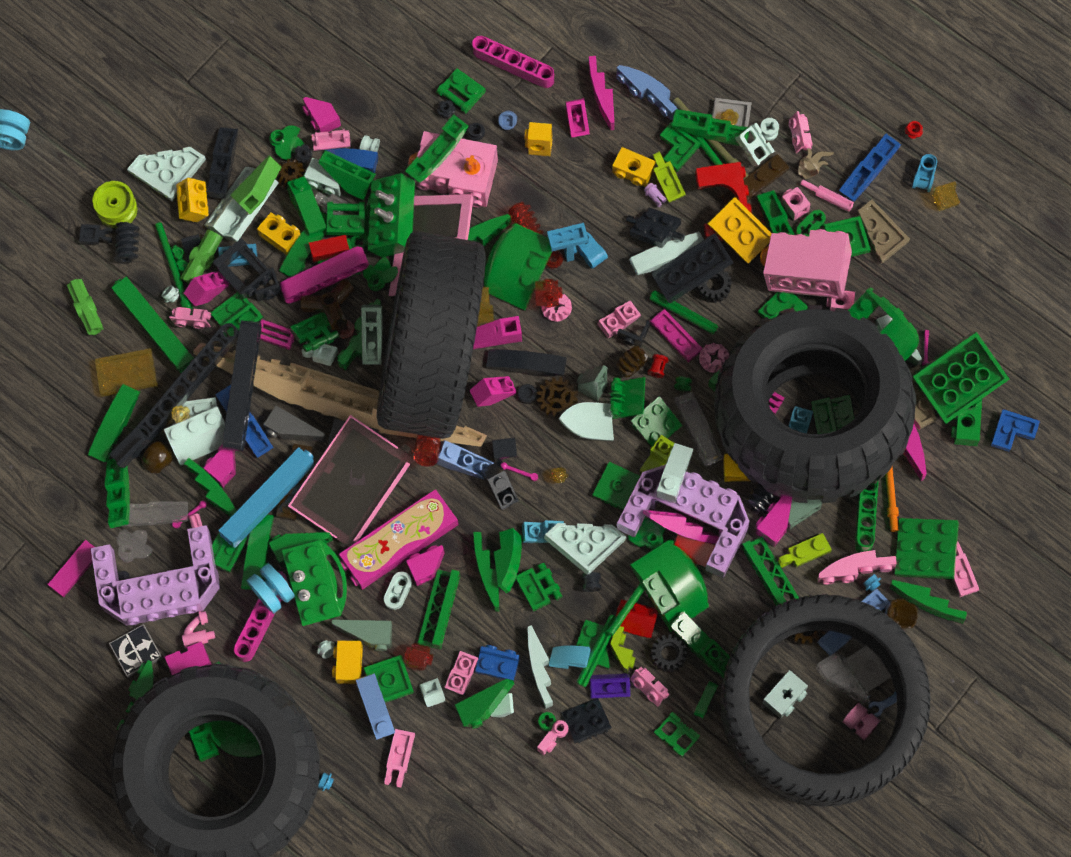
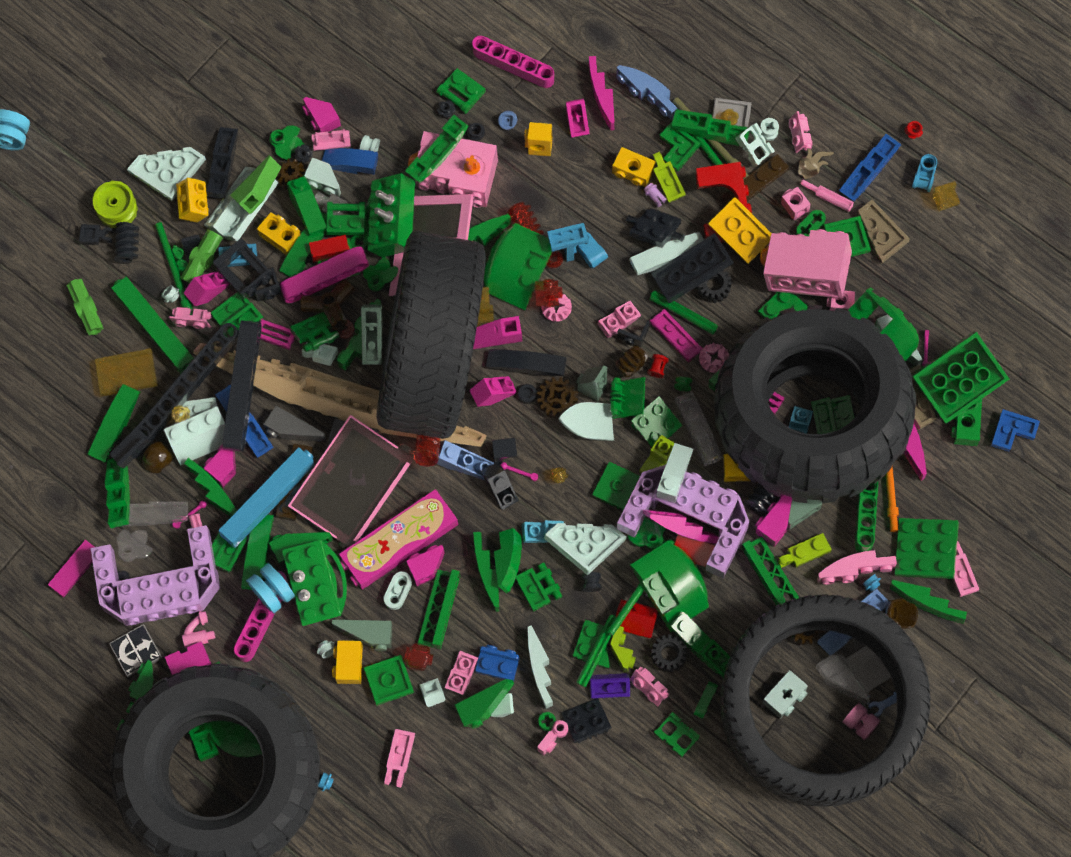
(348, 175): green slope -> none
(375, 706): medium blue slope -> none
(569, 656): medium azure slope -> none
(774, 213): green slope -> none

